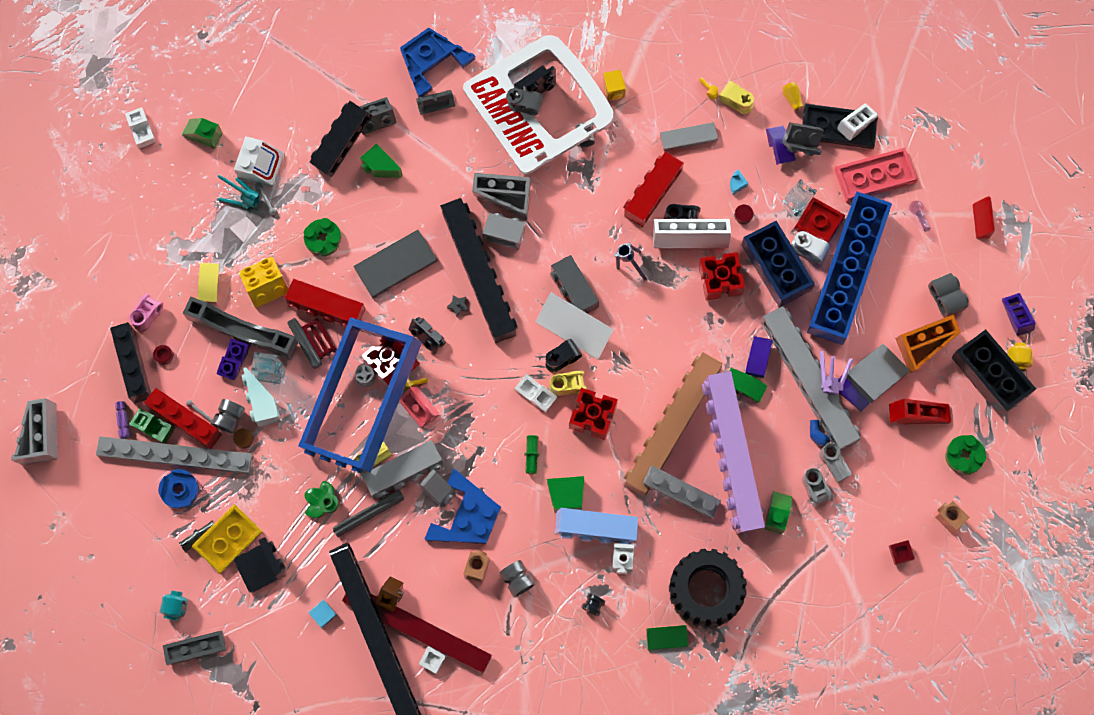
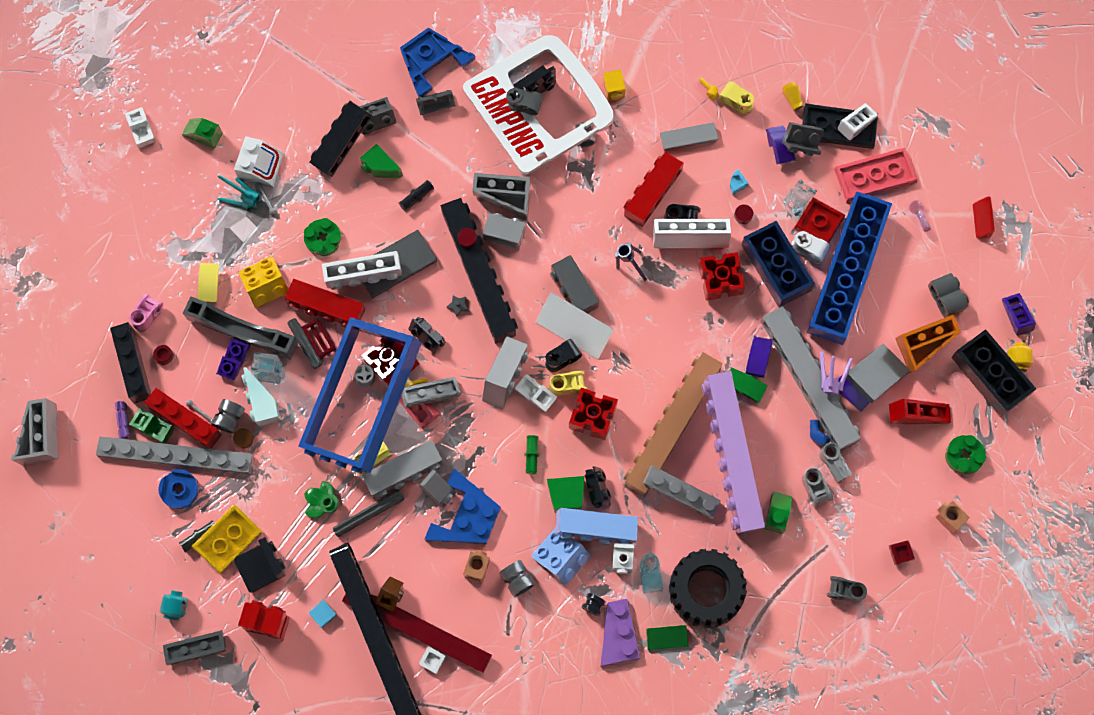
(264, 620): none -> red brick
(362, 269): none -> white brick
(416, 195): none -> black pin
(430, 392): none -> light grey tile
(467, 238): none -> dark red tile
(504, 372): none -> light grey wedge
(561, 556): none -> light blue bracket
(596, 478): none -> black hinge
(619, 635): none -> medium lavender wing
(651, 577): none -> clear light blue piece
(844, 589): none -> dark grey piece

